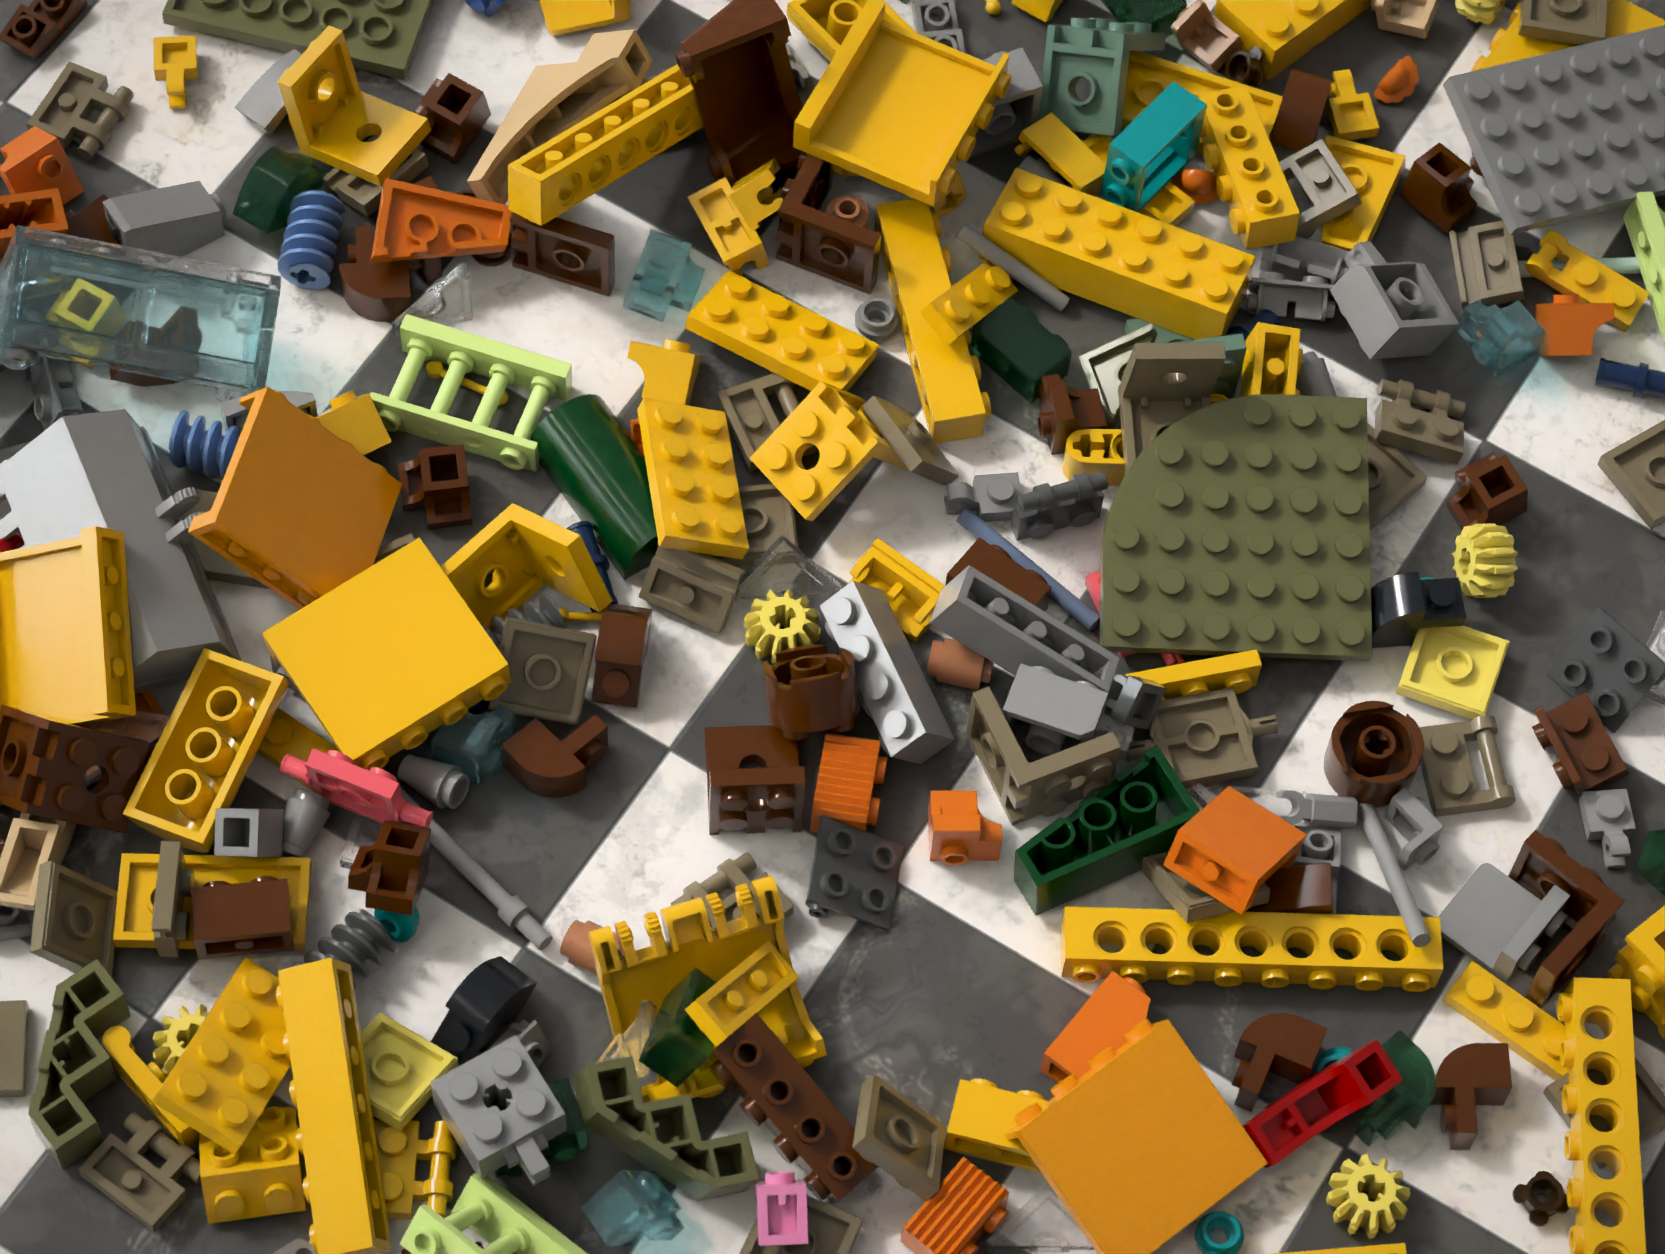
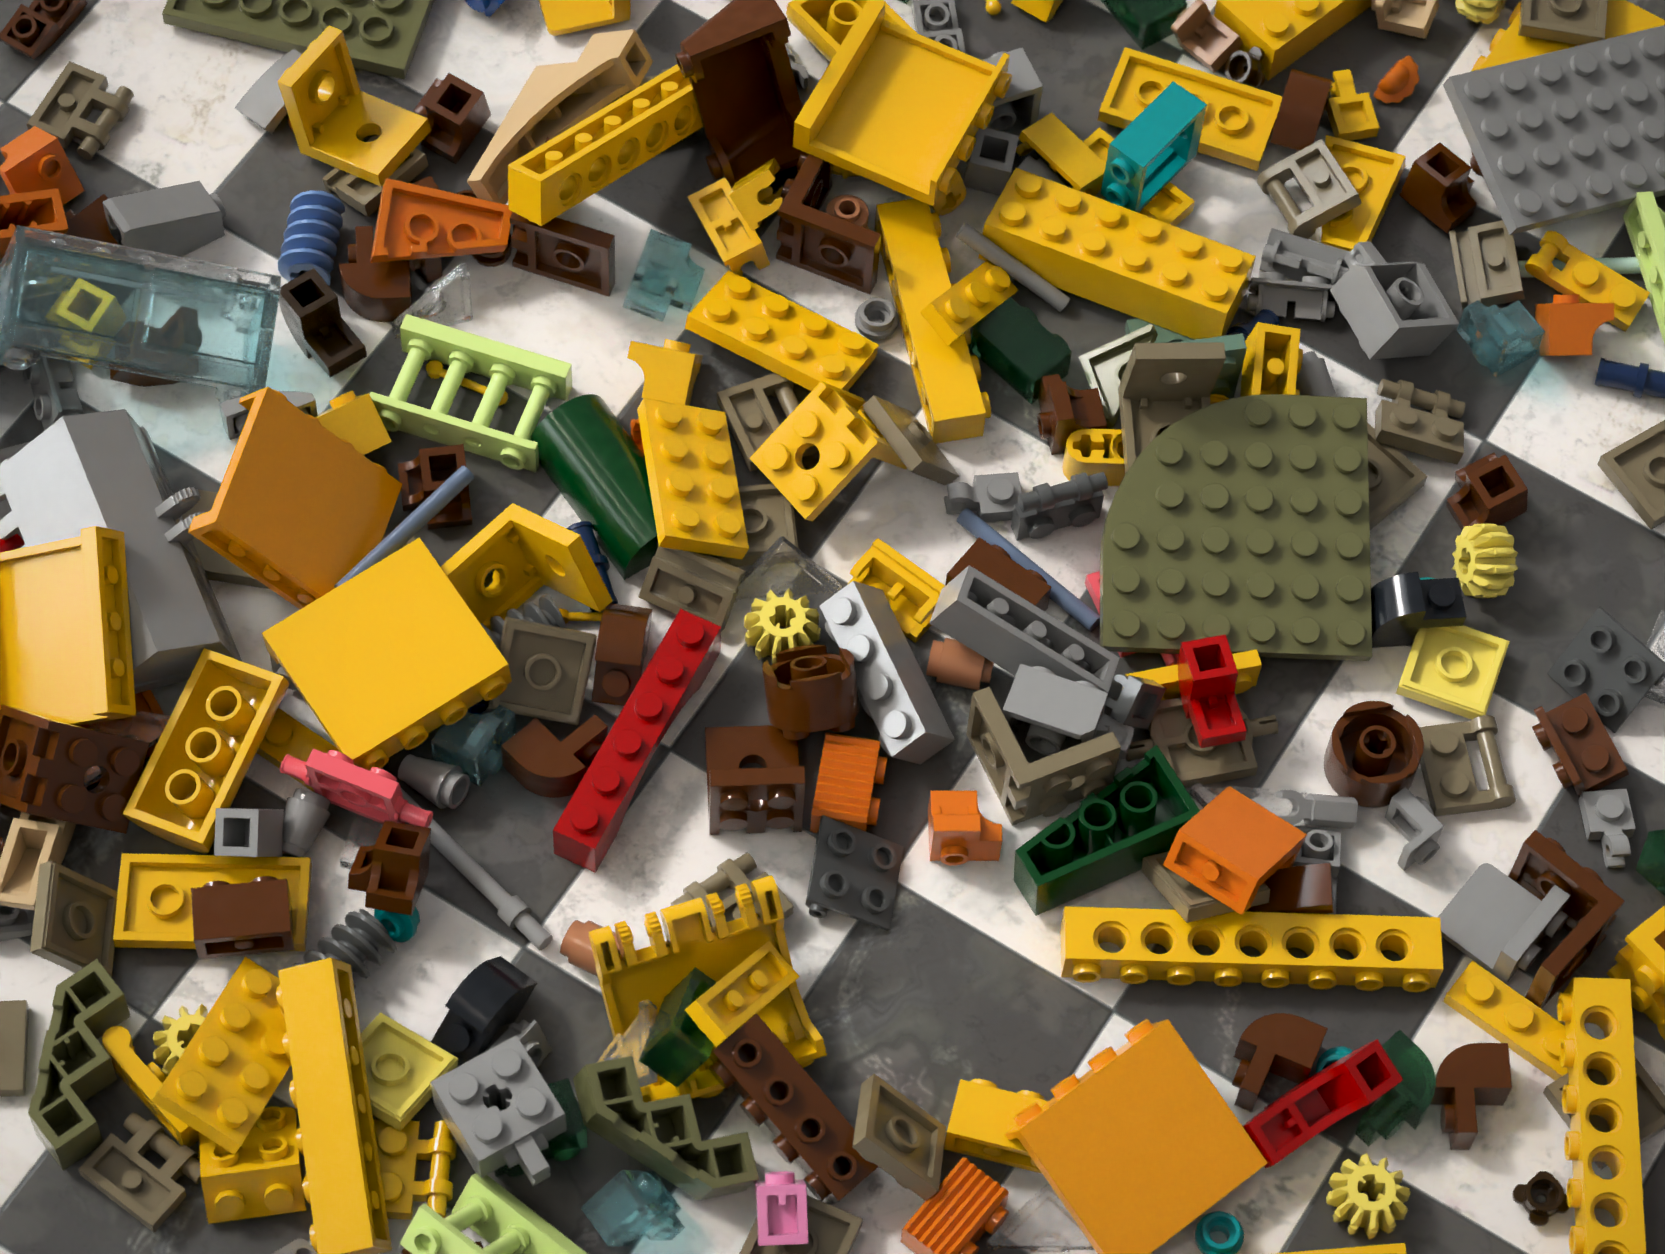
(172, 887): dark tan plate -> none
(174, 62): yellow plate -> none
(202, 448): medium blue piece -> none
(273, 185): clear green brick -> none
(317, 325): none -> dark brown brick
(413, 522): none -> sand blue bar
(610, 782): none -> red arch
(991, 161): none -> light grey brick
(1098, 1025): orange slope -> none
(1101, 54): sand green bracket -> none
(1197, 184): orange piece -> none
(1207, 690): none -> red brick
(1247, 169): yellow brick -> none
(1393, 875): light grey bar -> none

